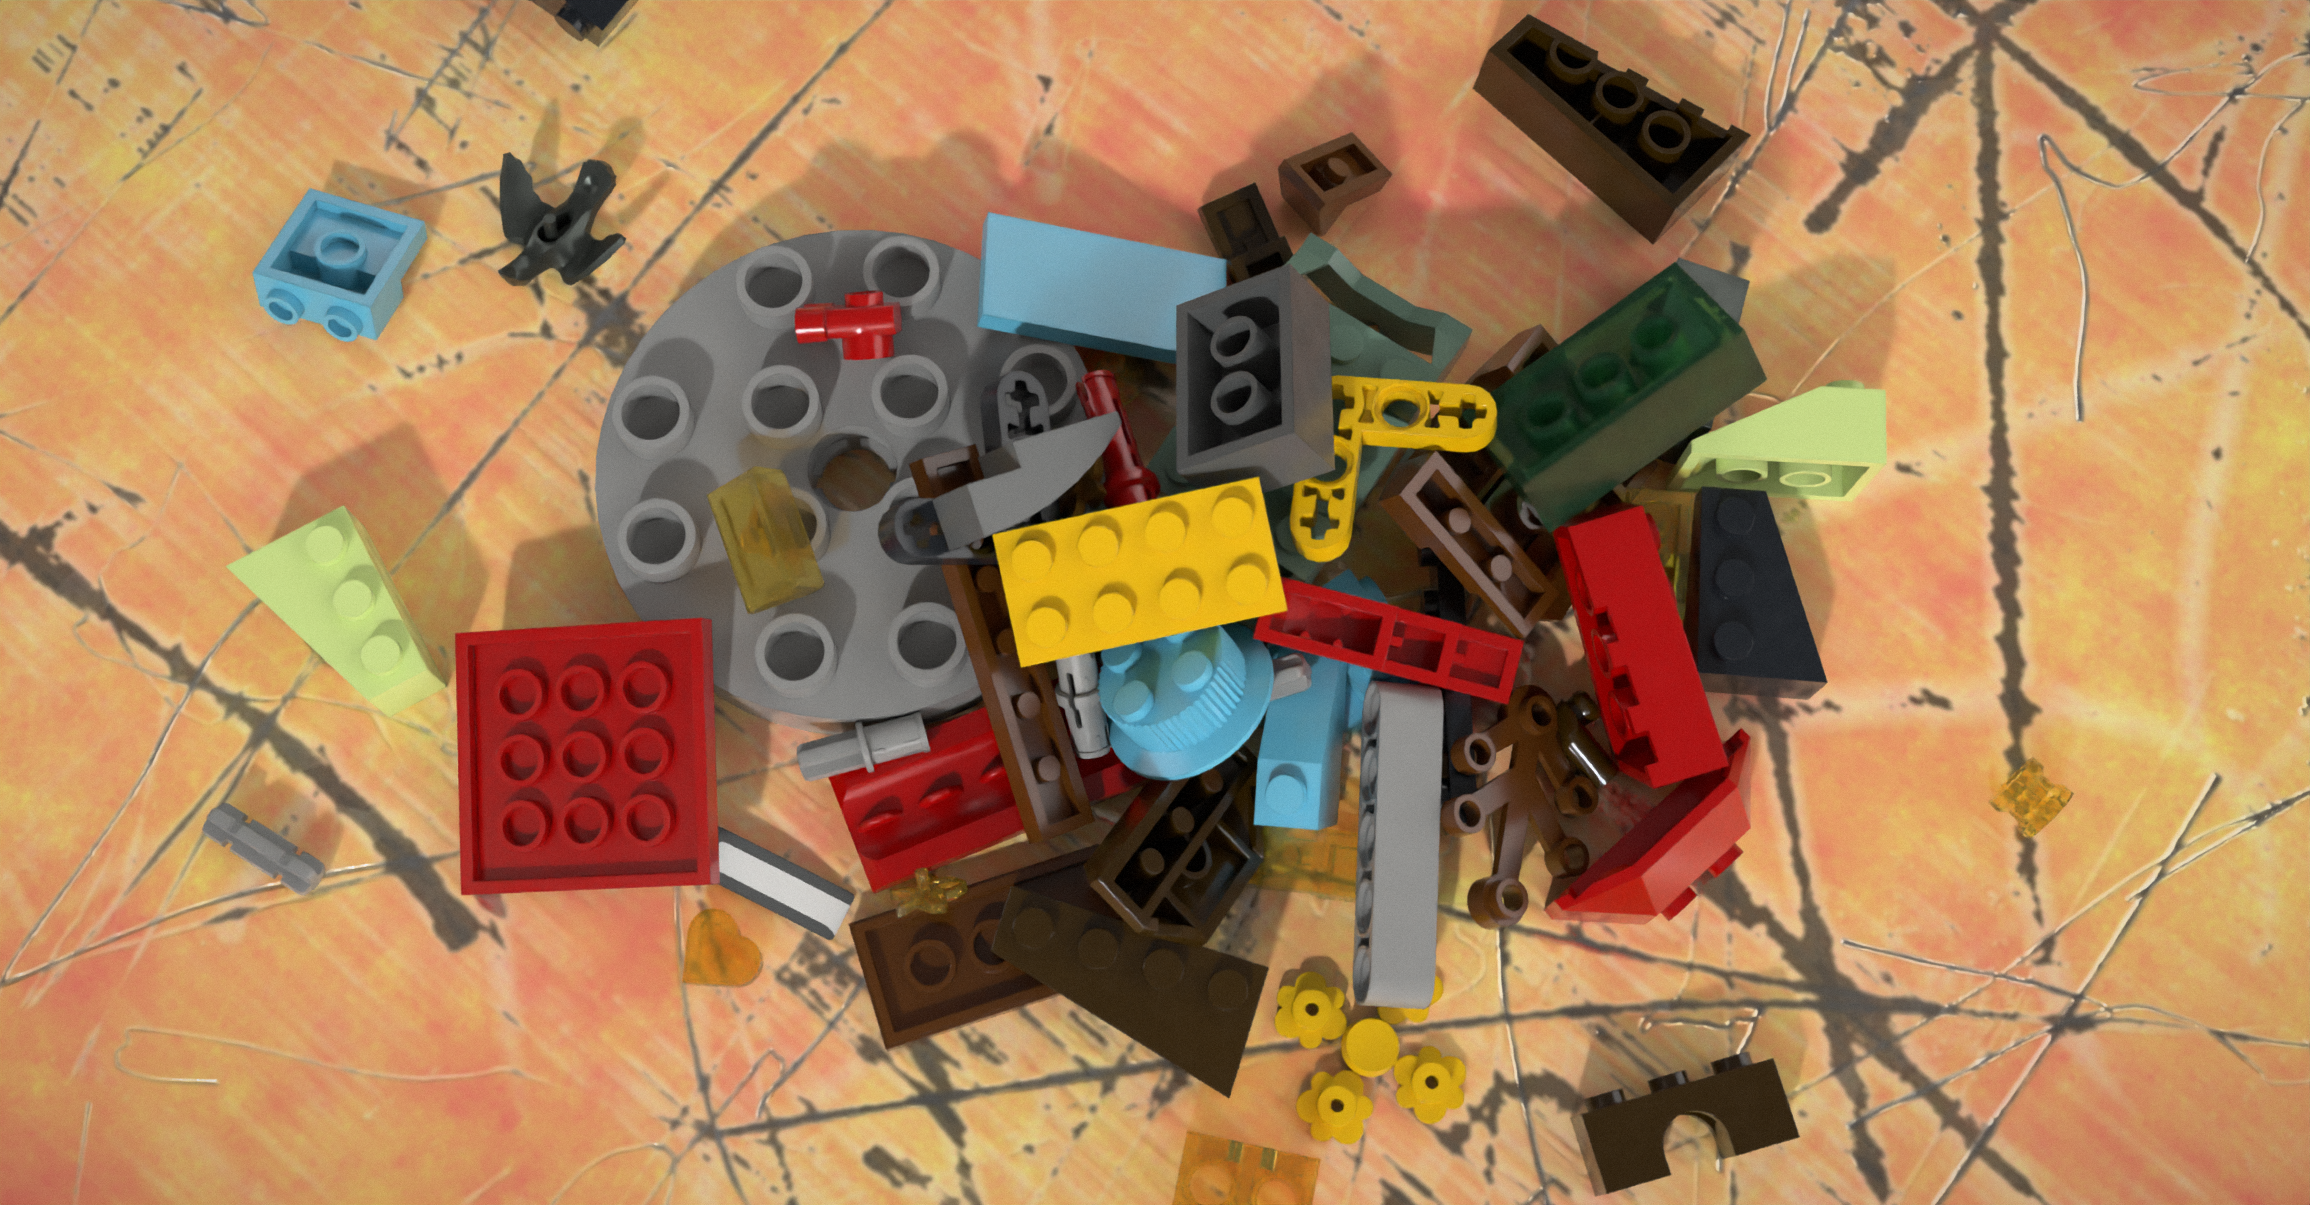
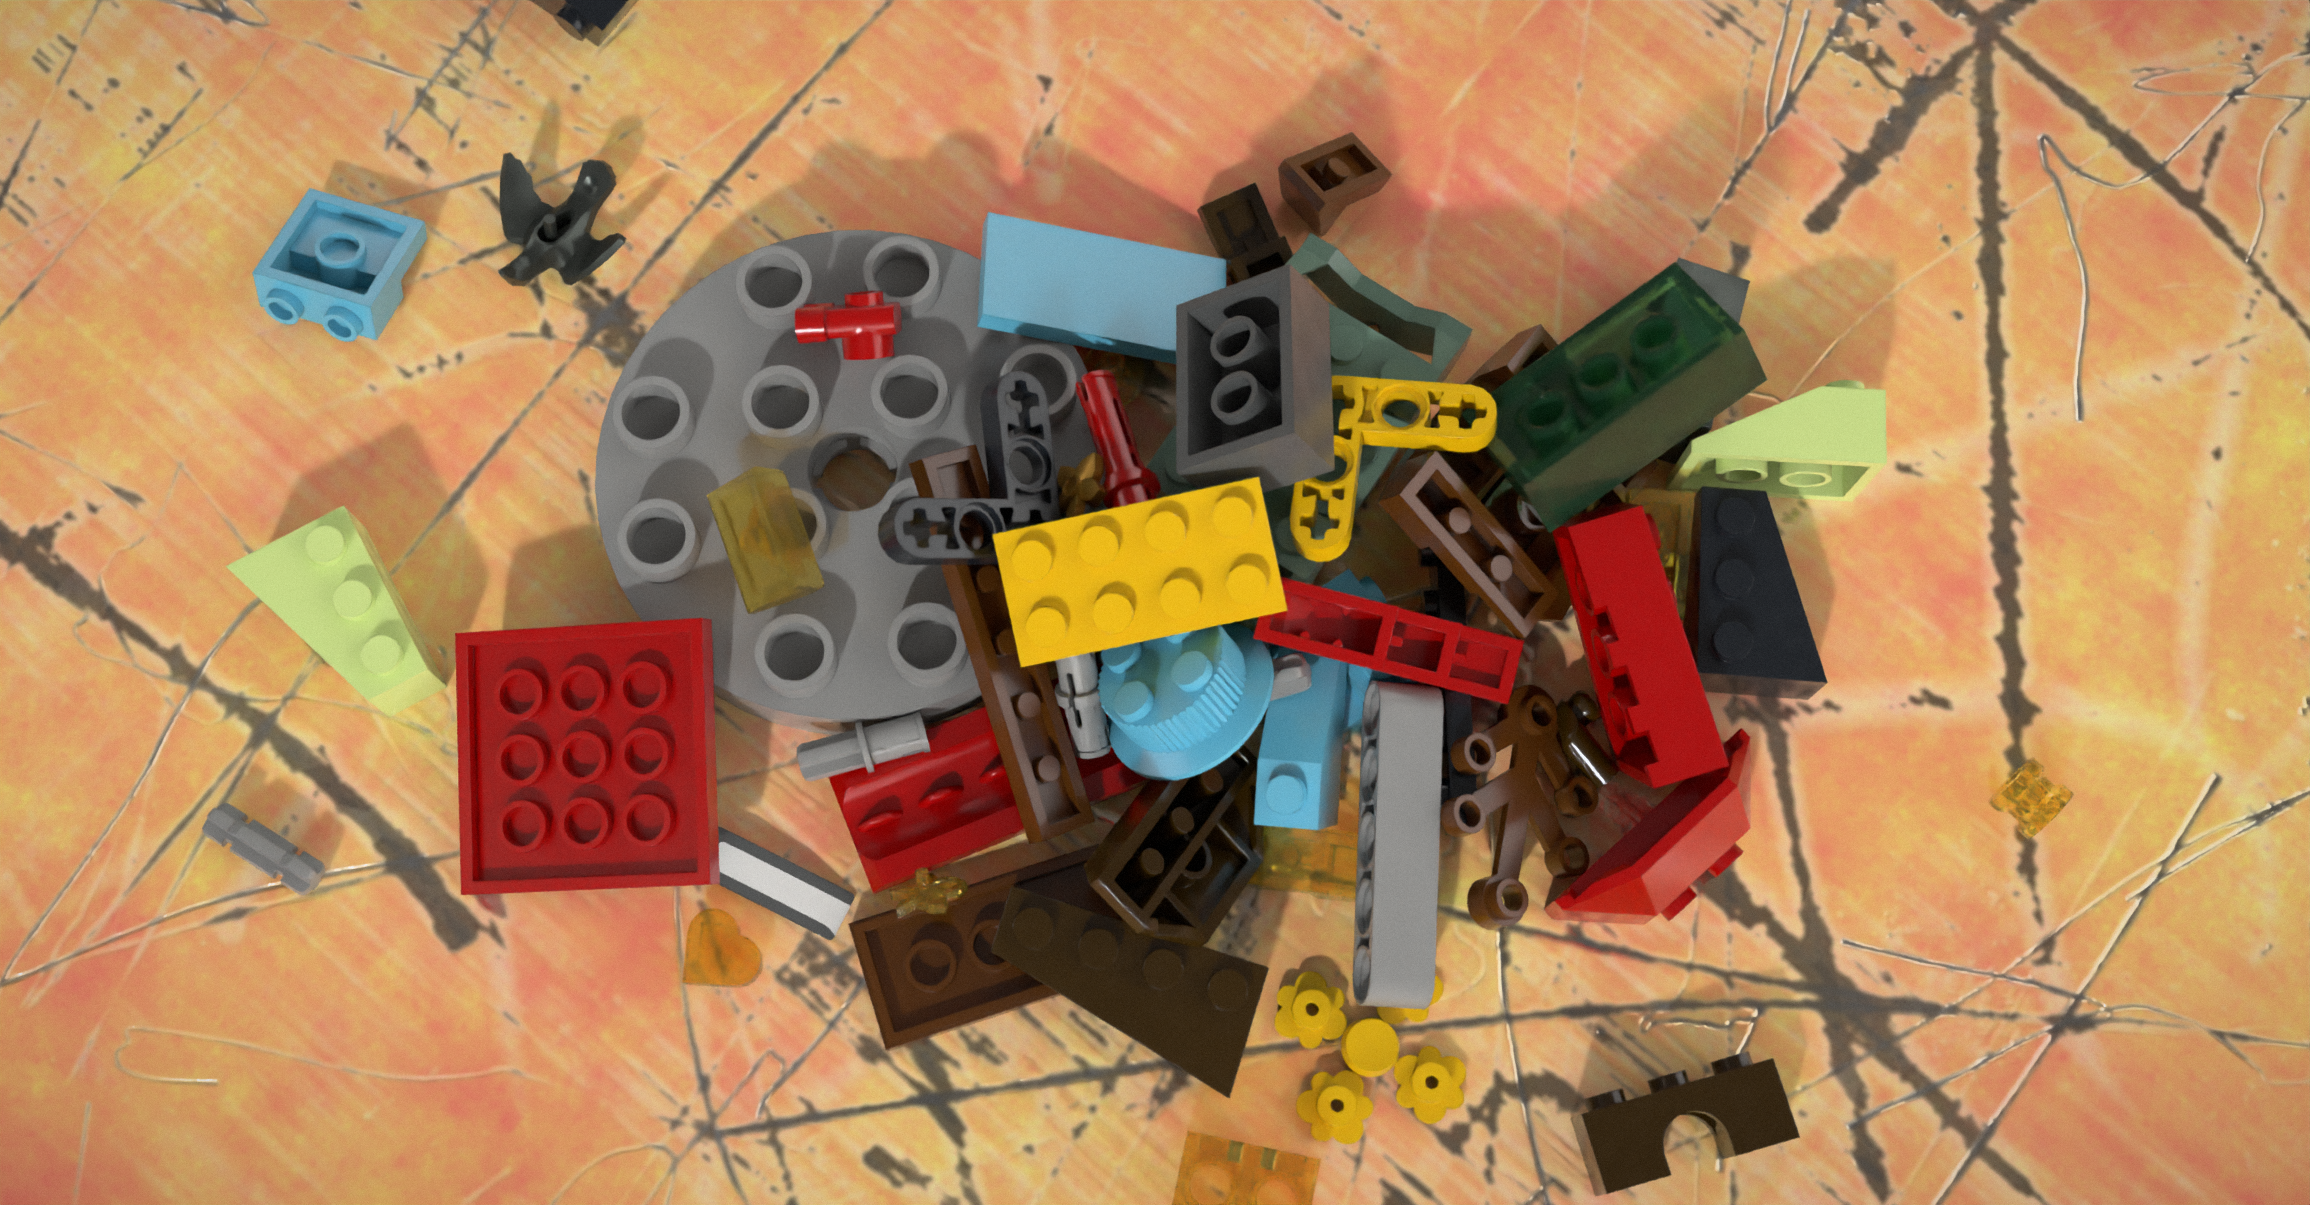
(1023, 479): slope -> none
(1607, 126): dark brown wedge -> none

